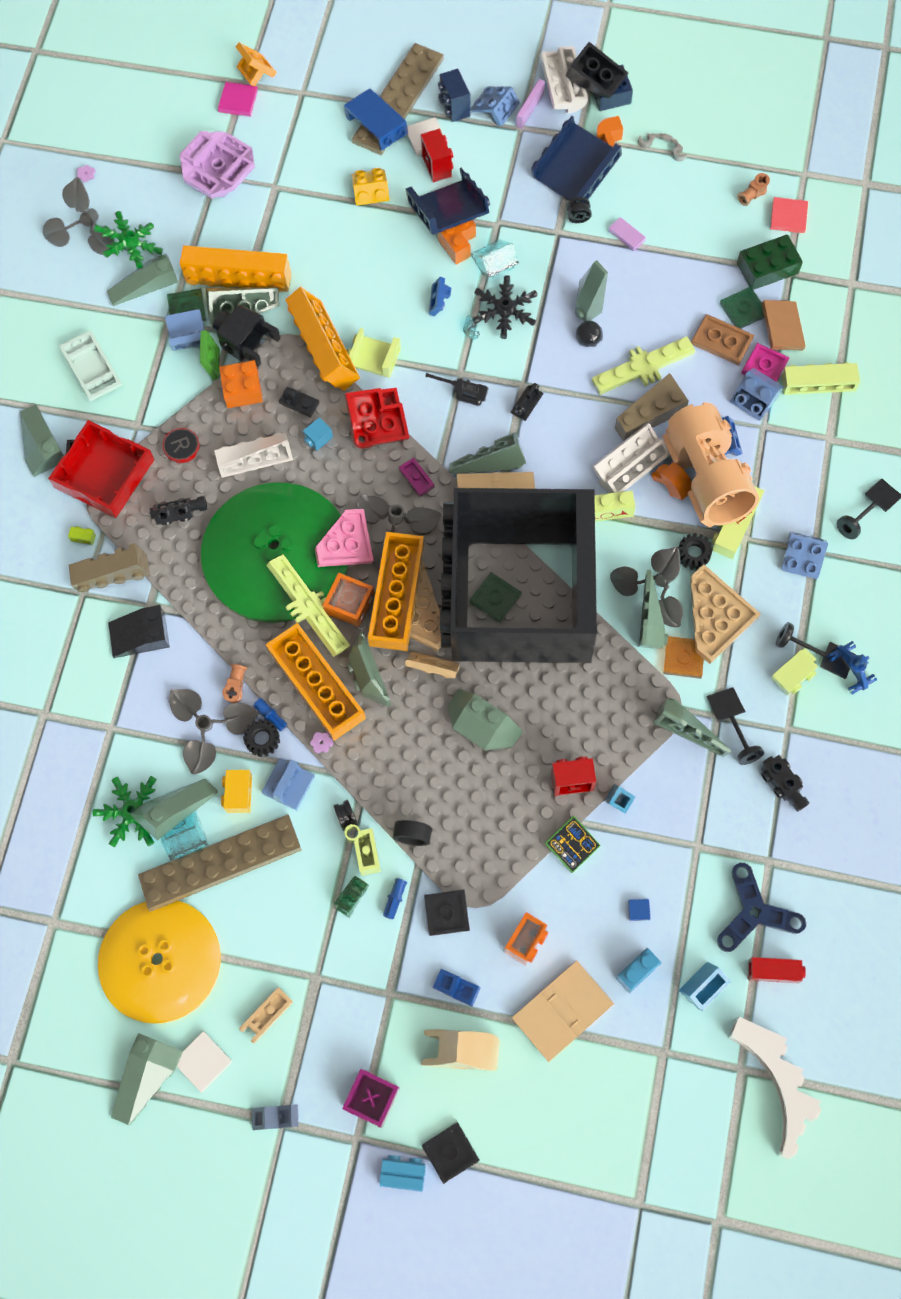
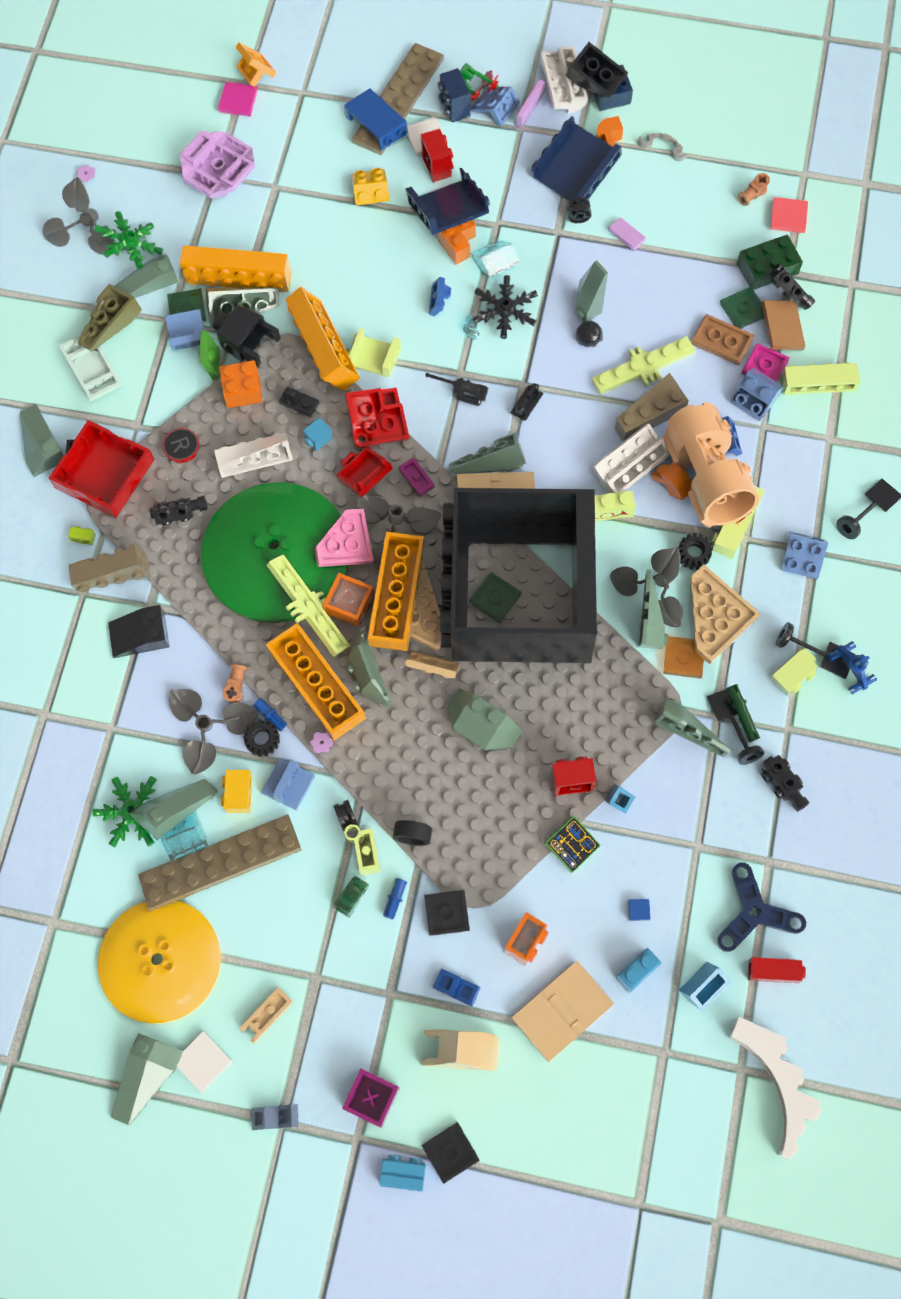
(111, 315): none -> olive wedge
(363, 470): none -> red piece
(469, 72): none -> plant
(742, 712): none -> dark green pin
(791, 288): none -> black brick

